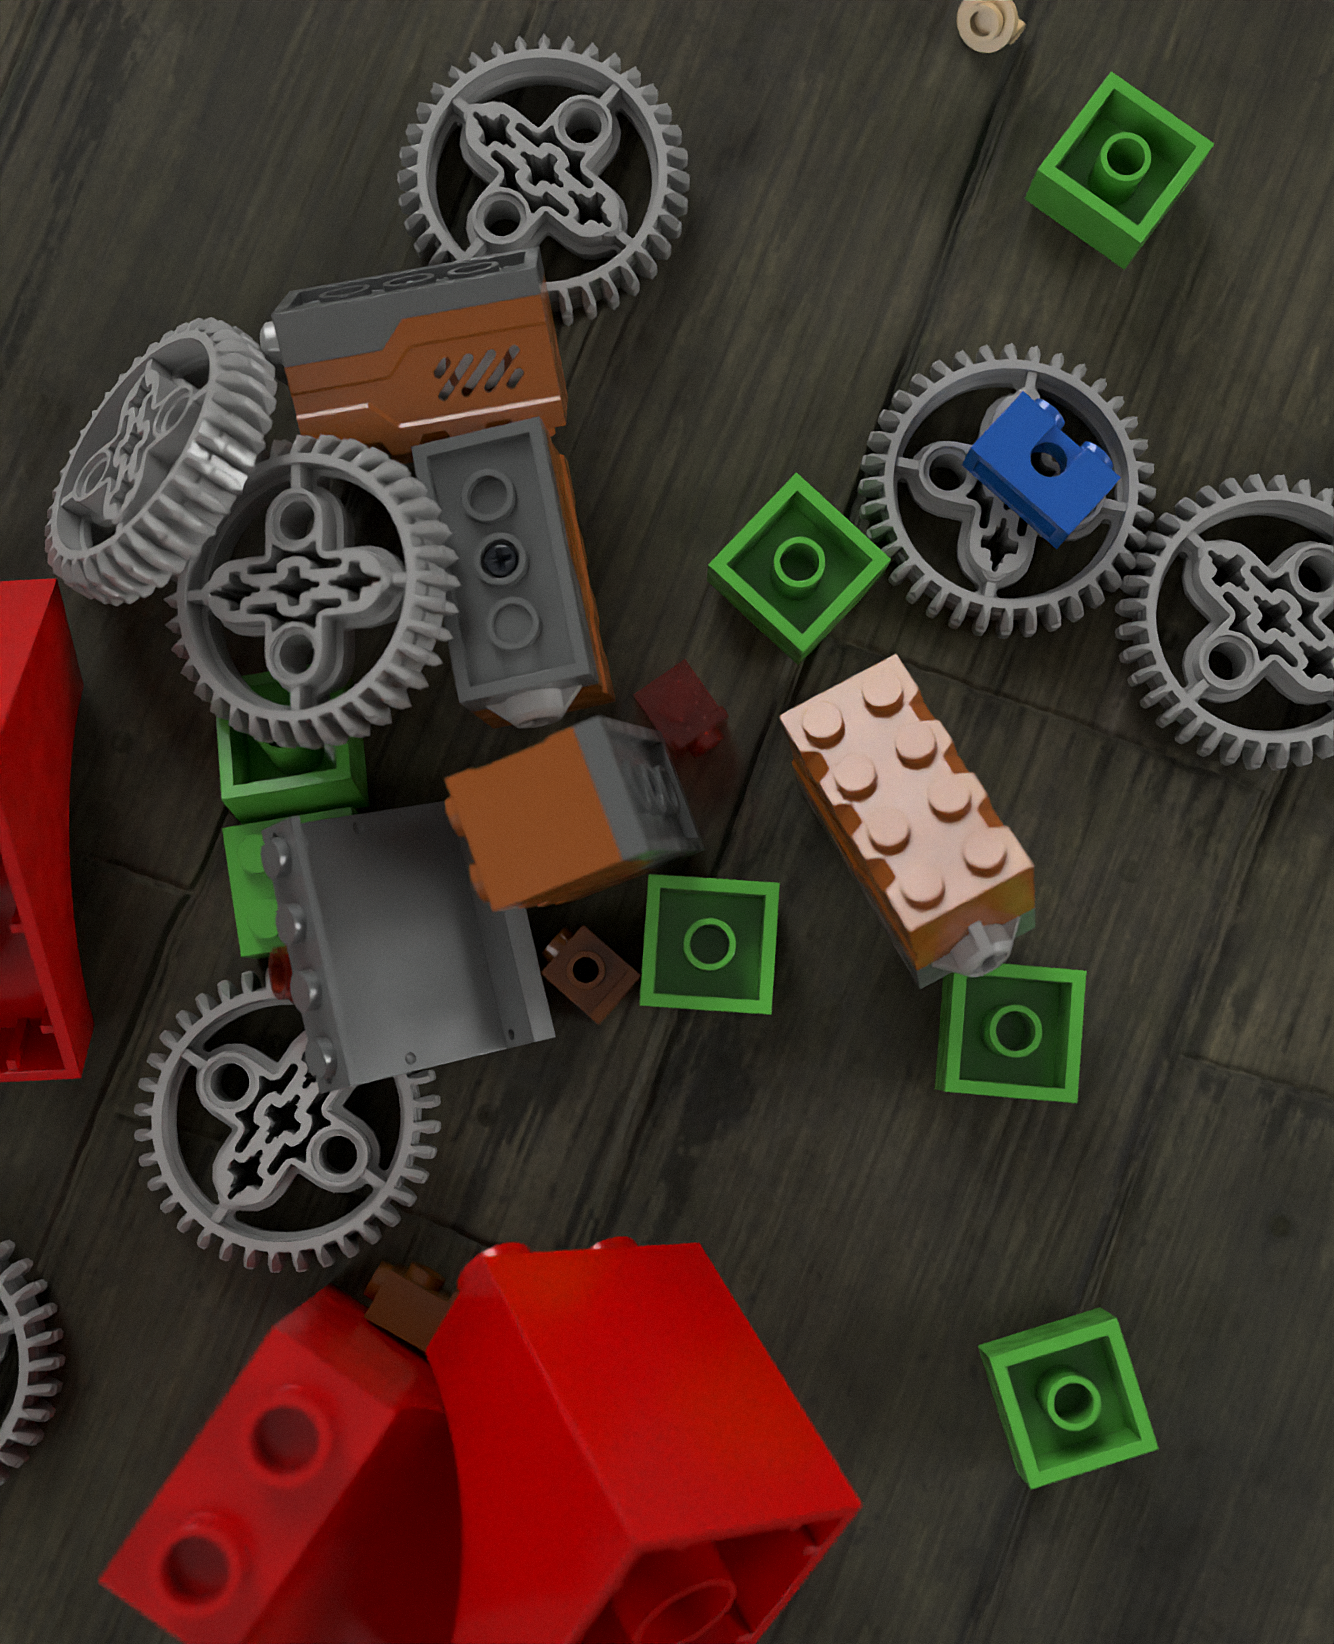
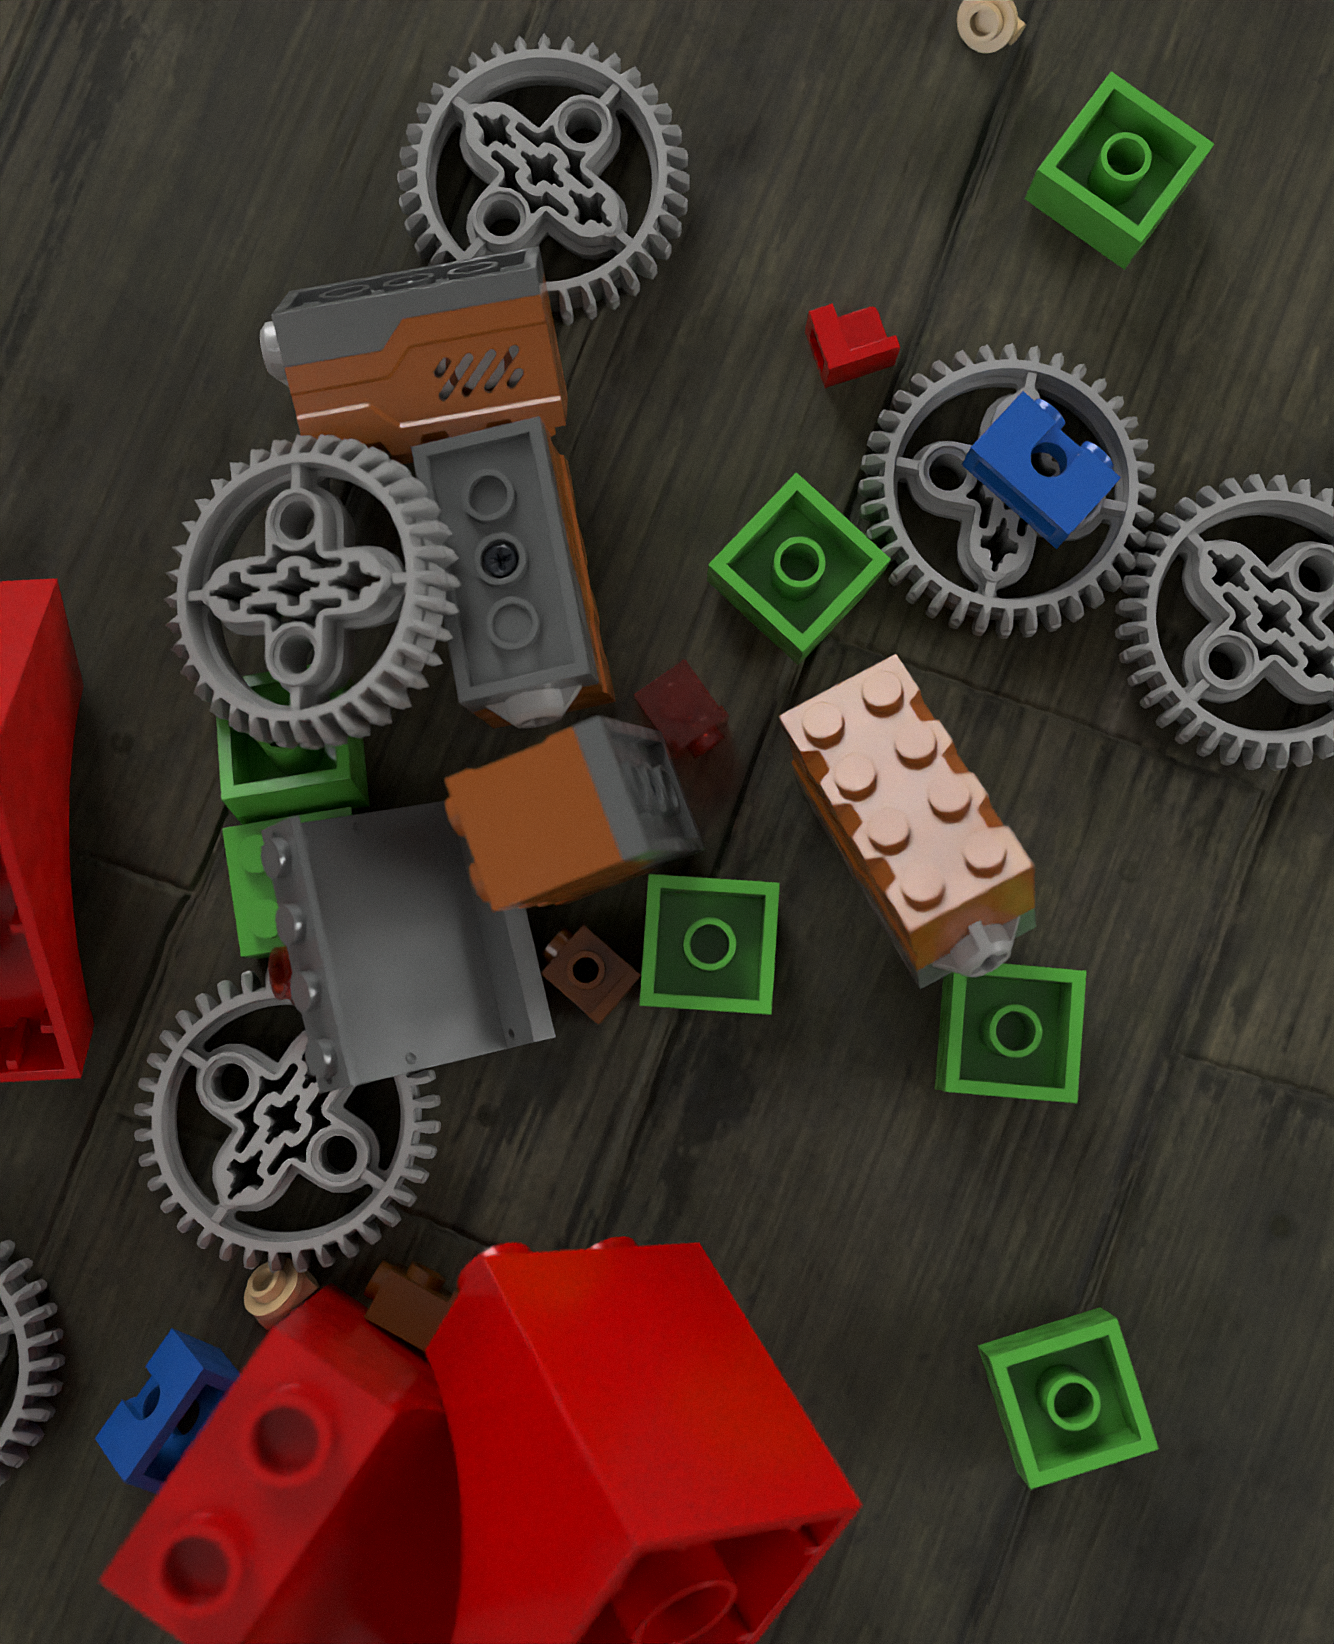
(143, 1431): none -> blue brick
(160, 462): light grey gear -> none
(276, 1294): none -> tan plate
(849, 344): none -> red panel

